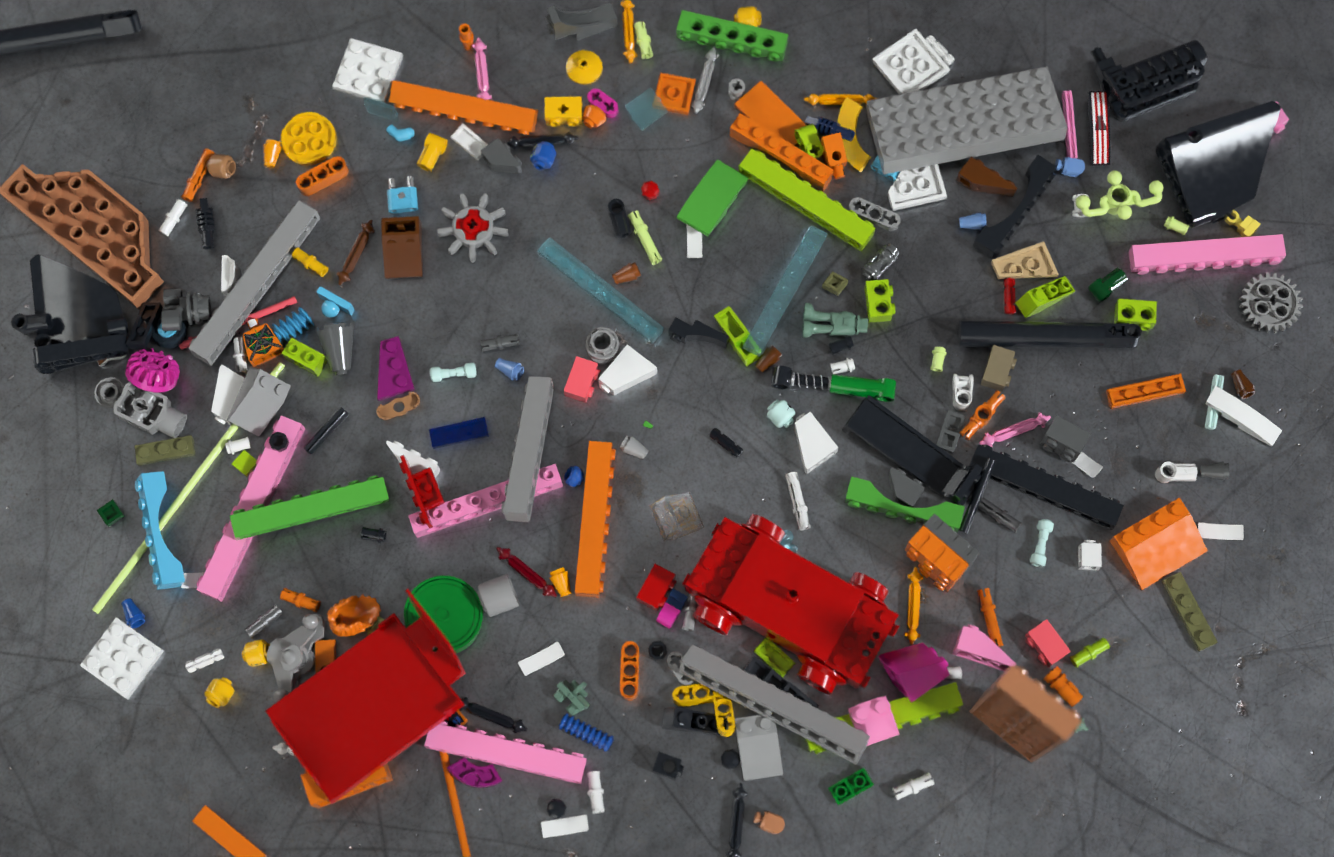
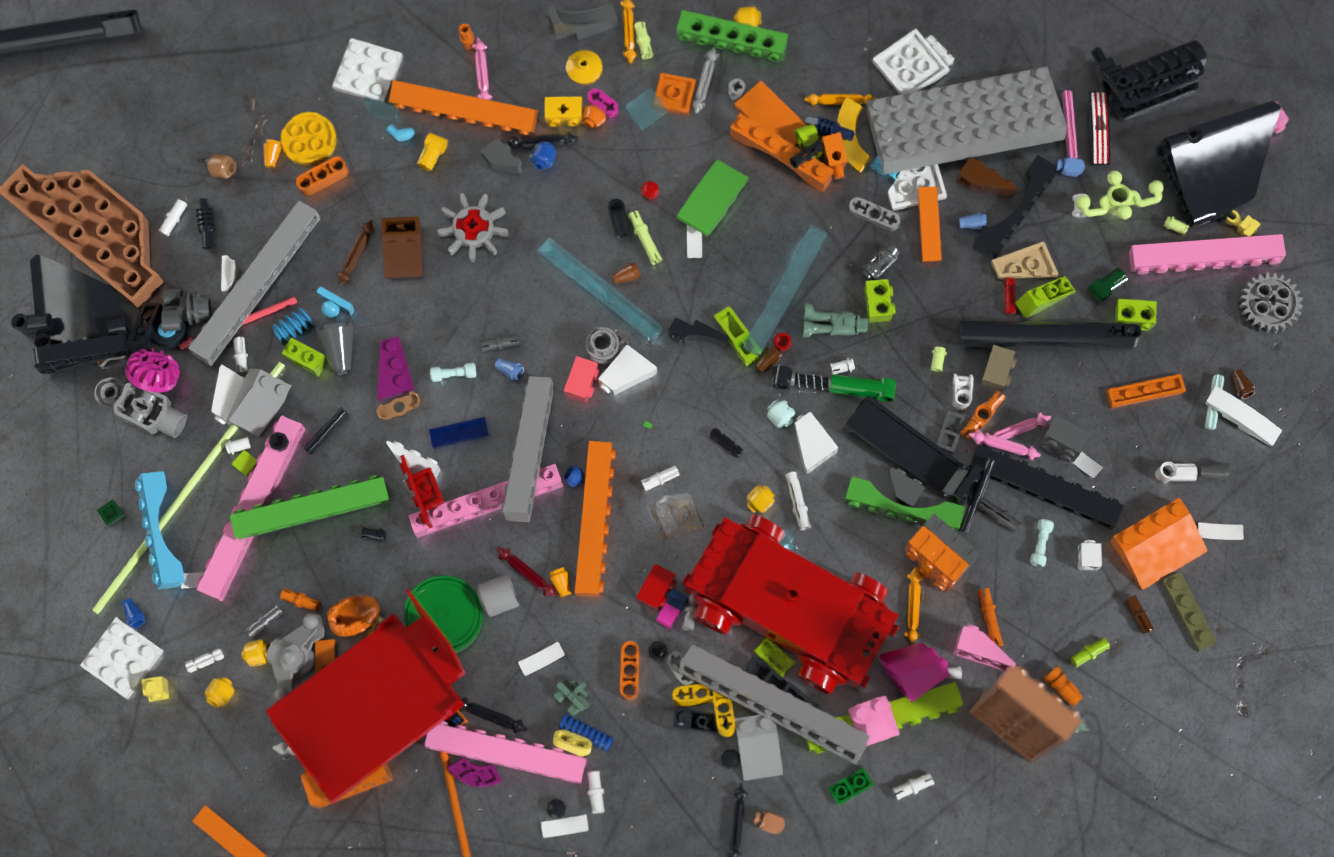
(155, 688): none -> light yellow brick
(164, 450): olive plate -> none
(194, 181): orange pin -> none
(261, 343): torso -> none
(310, 262): yellow pin -> none
(403, 198): medium azure piece -> none
(469, 141): white tile -> none
(572, 742): none -> light yellow plate
(633, 447): light grey cone -> none
(660, 477): none -> white axle
(661, 760): black brick -> none
(760, 499): none -> yellow head
(782, 342): none -> red tile
(798, 159): none -> black pin
(807, 200): lime brick -> none
(835, 283): olive tile -> none
(842, 344): black pin -> none
(929, 224): none -> orange tile
(1005, 445): none -> bright pink wheel
(1047, 643): coral brick -> none
(1139, 614): none -> reddish brown axle

